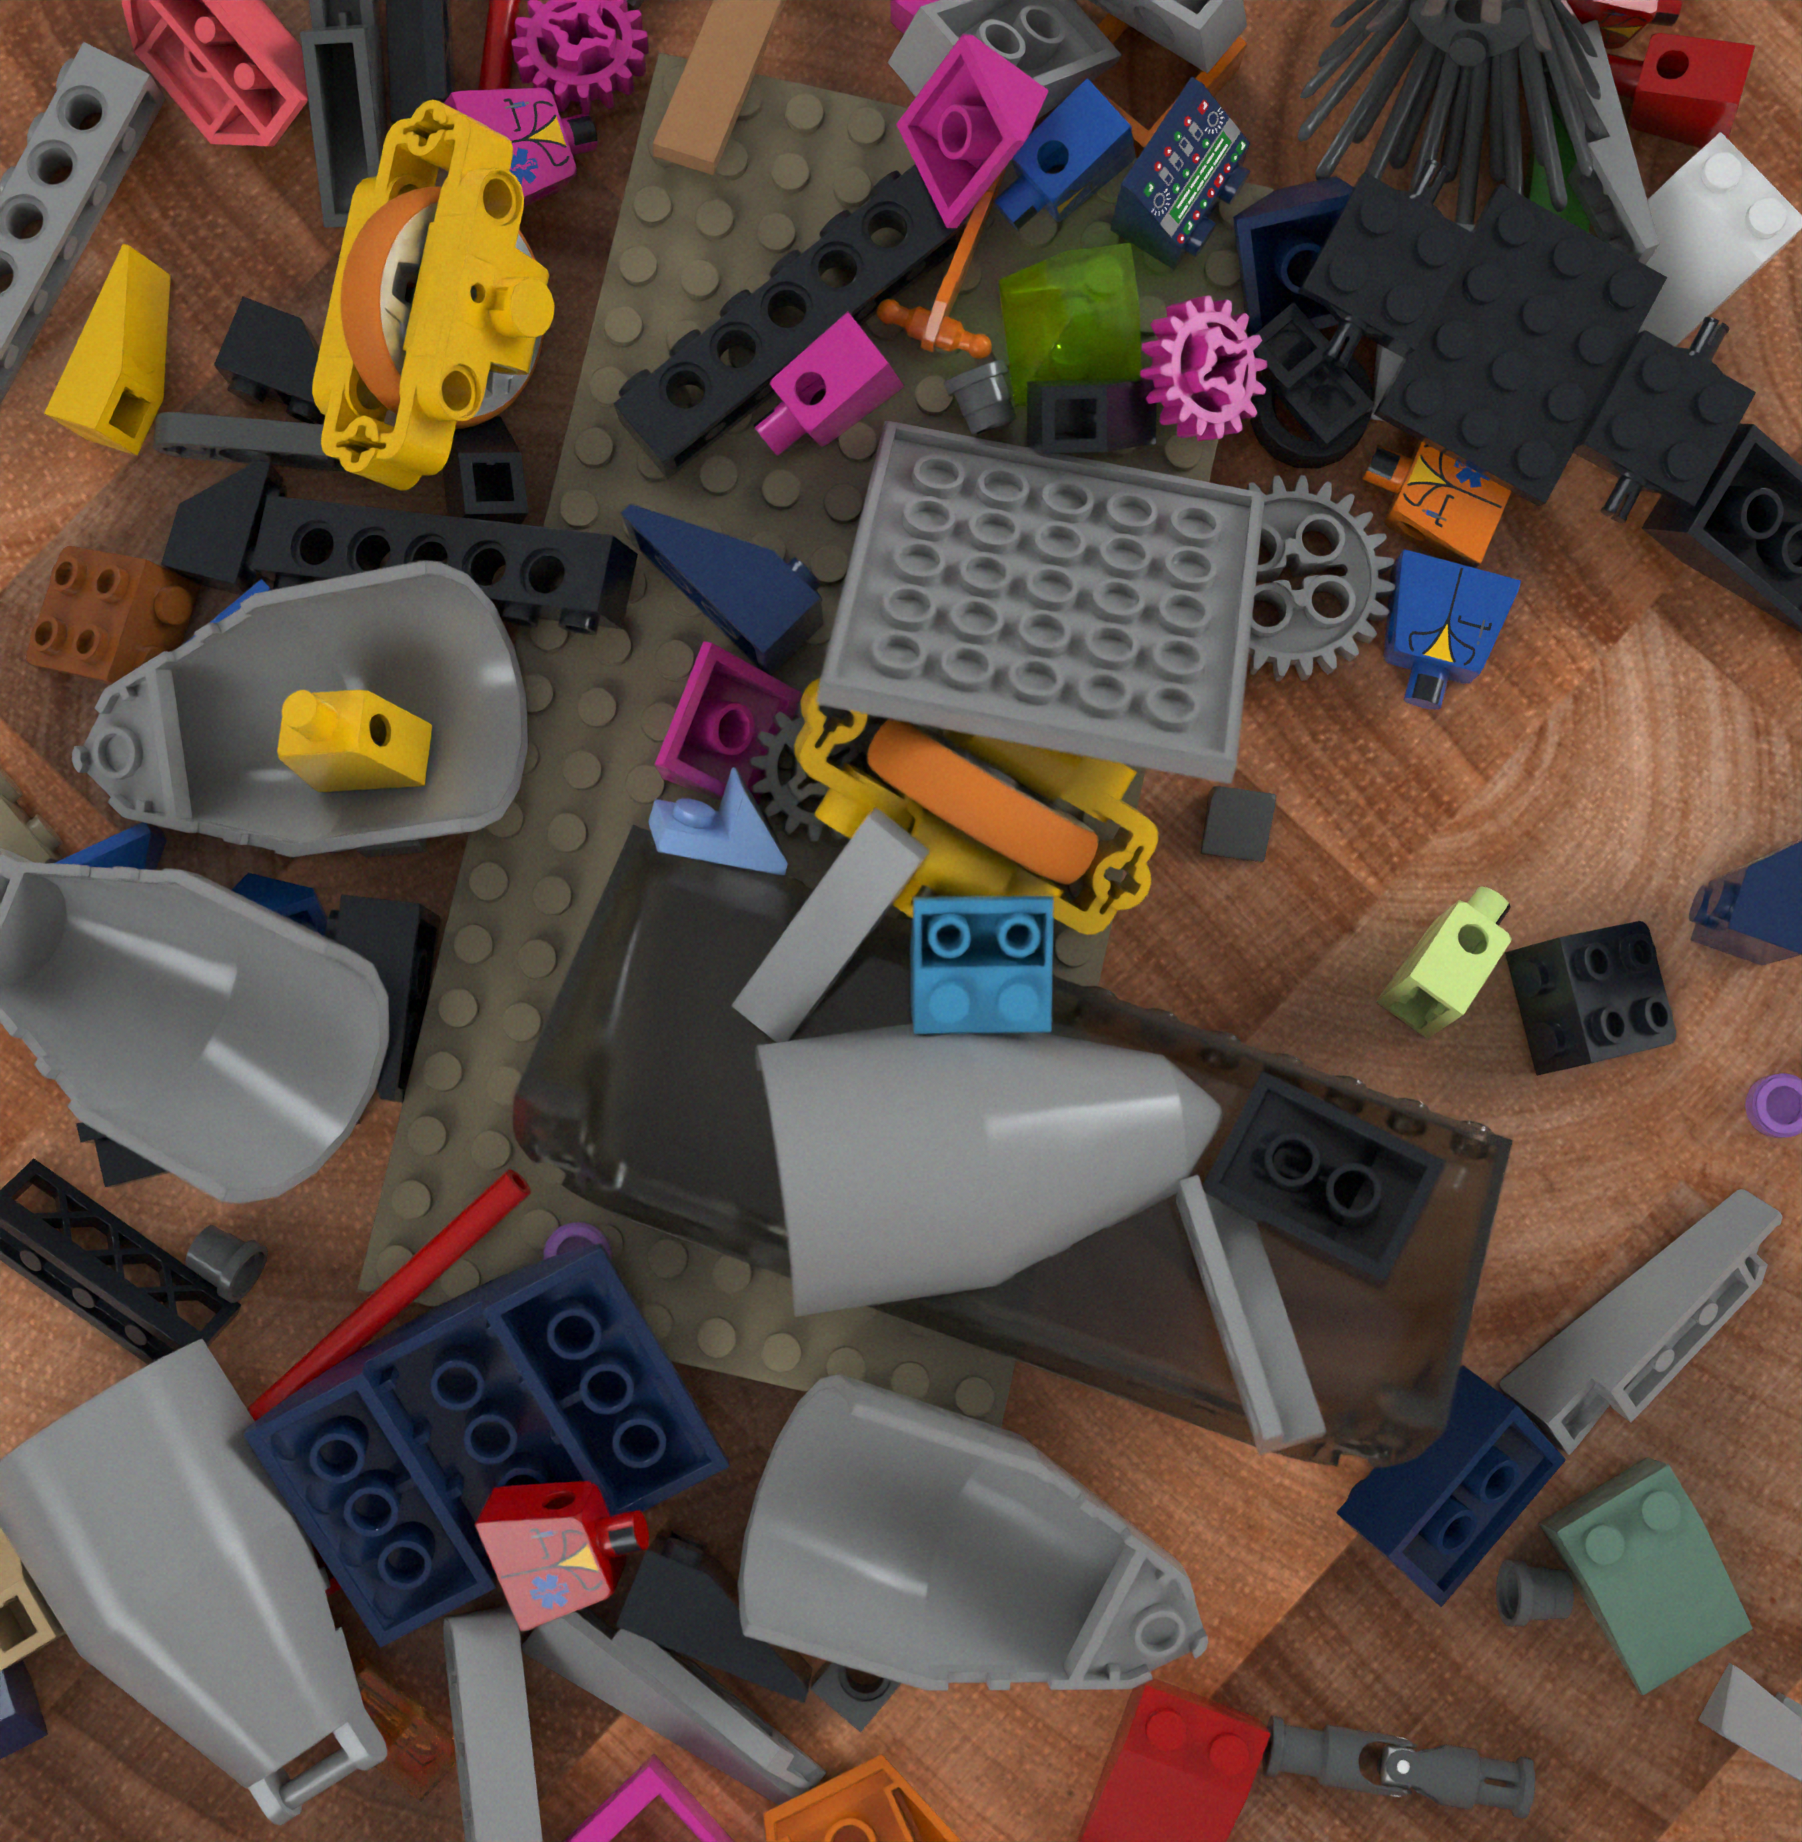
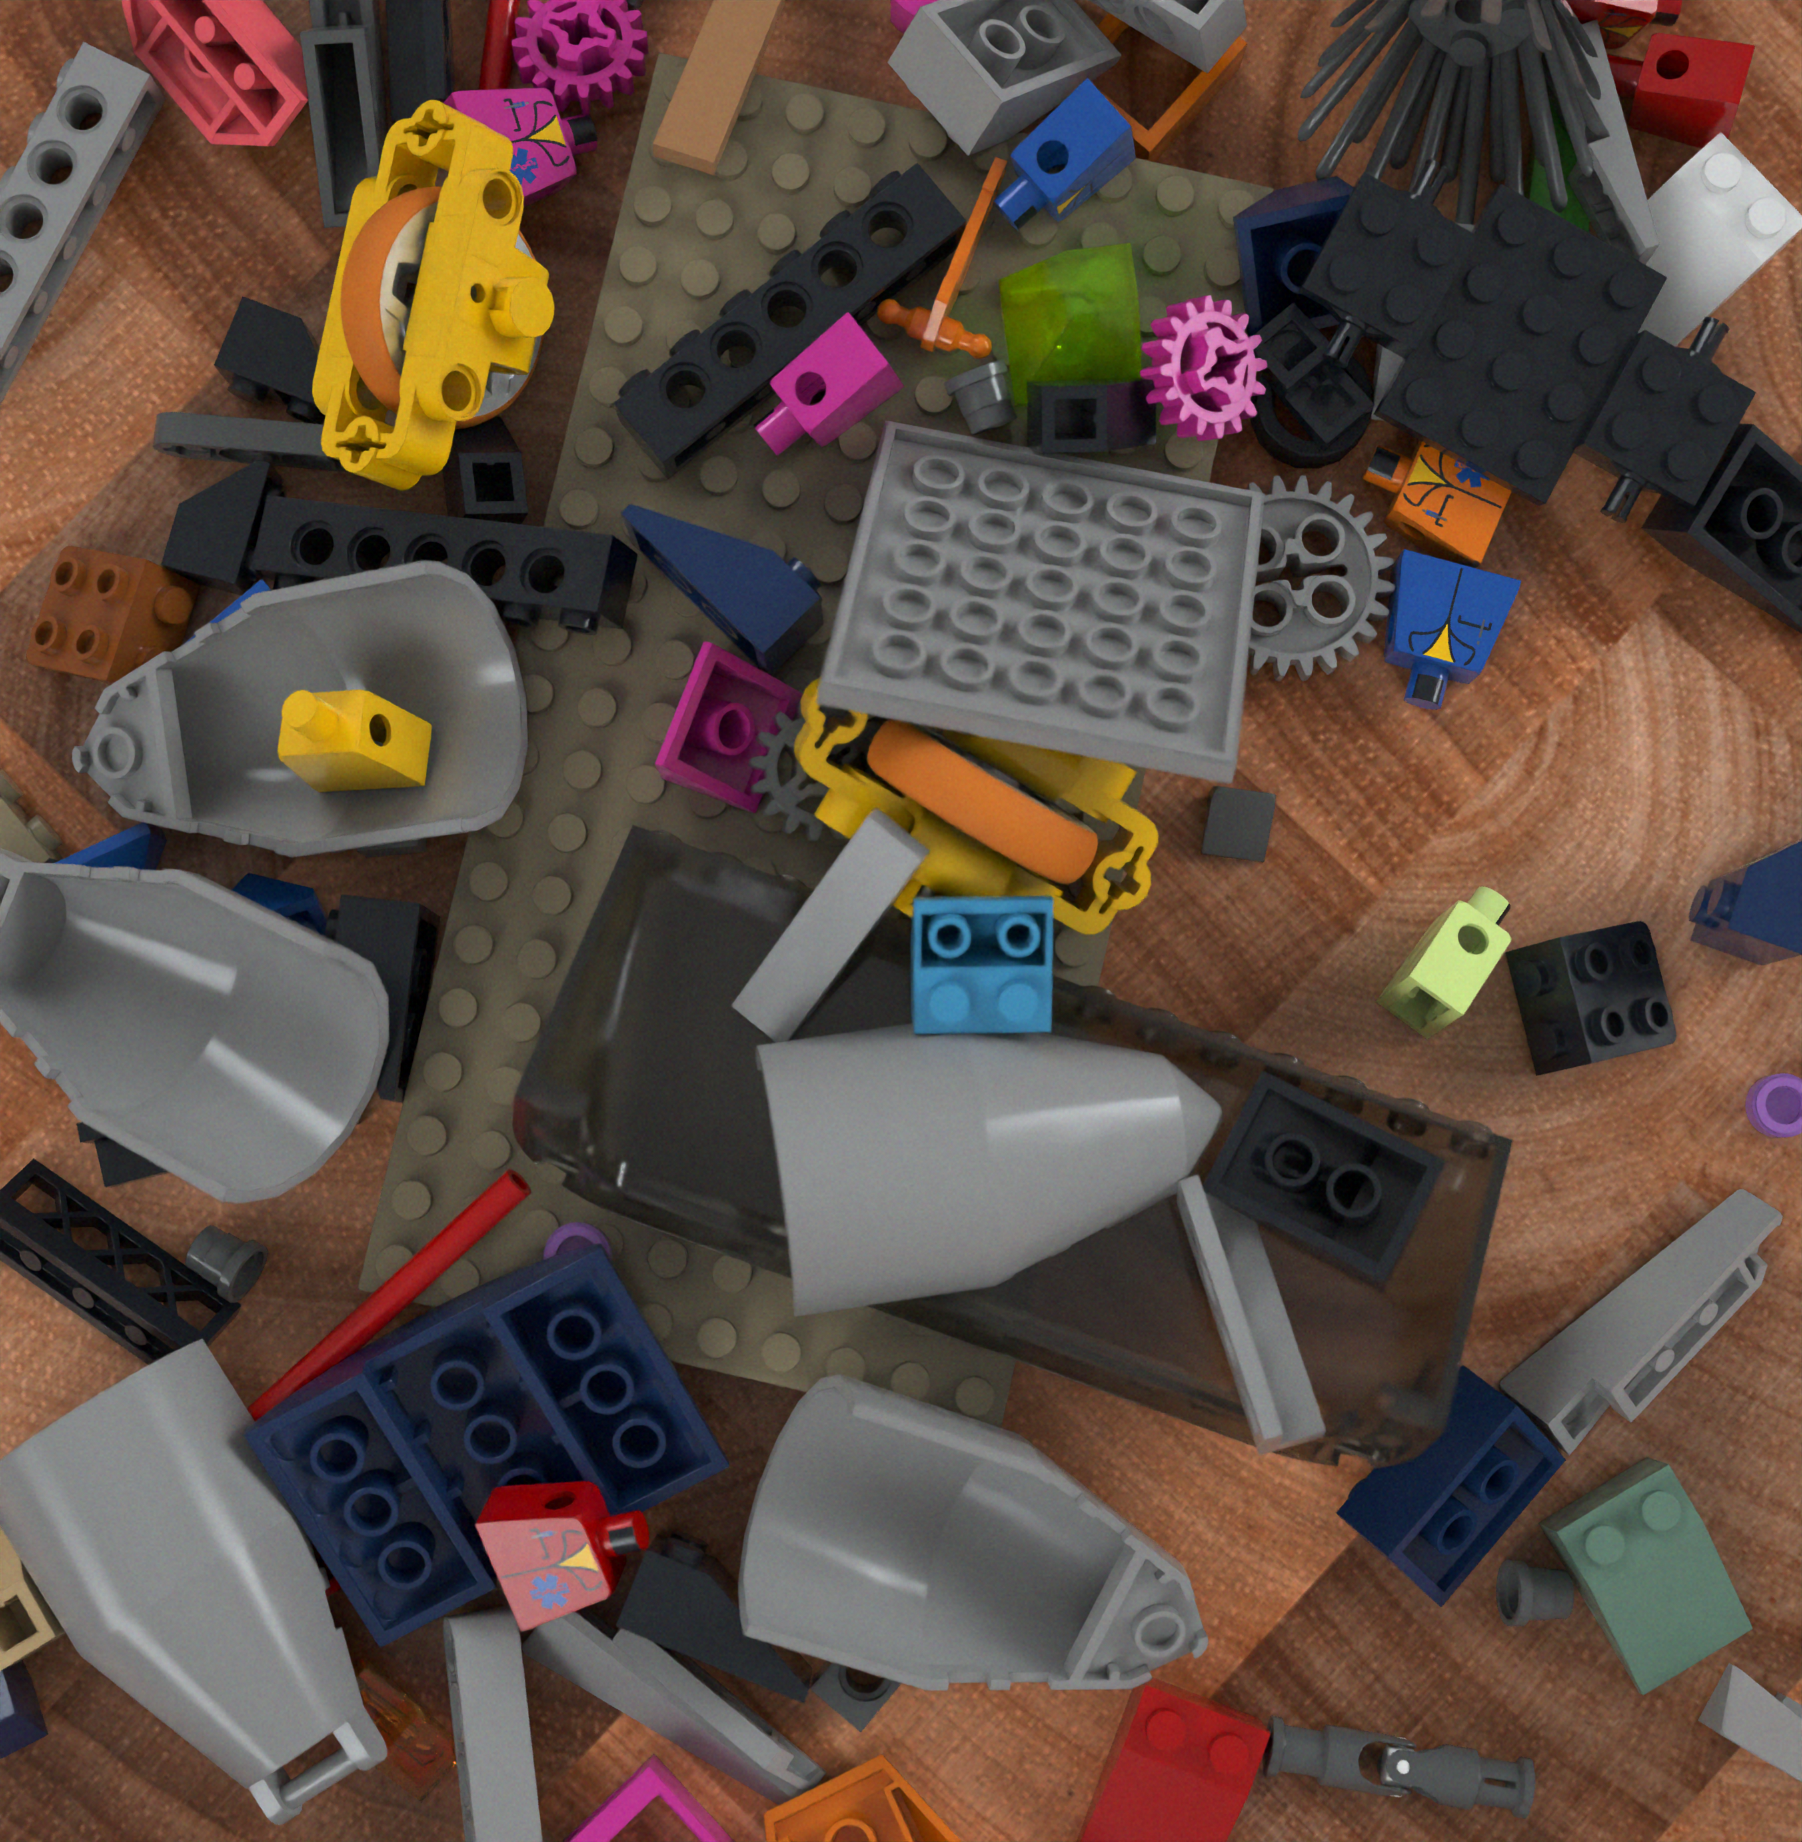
(120, 358): yellow slope -> none
(731, 836): light blue slope -> none
(969, 124): dark pink slope -> none
(1181, 178): dark blue slope -> none

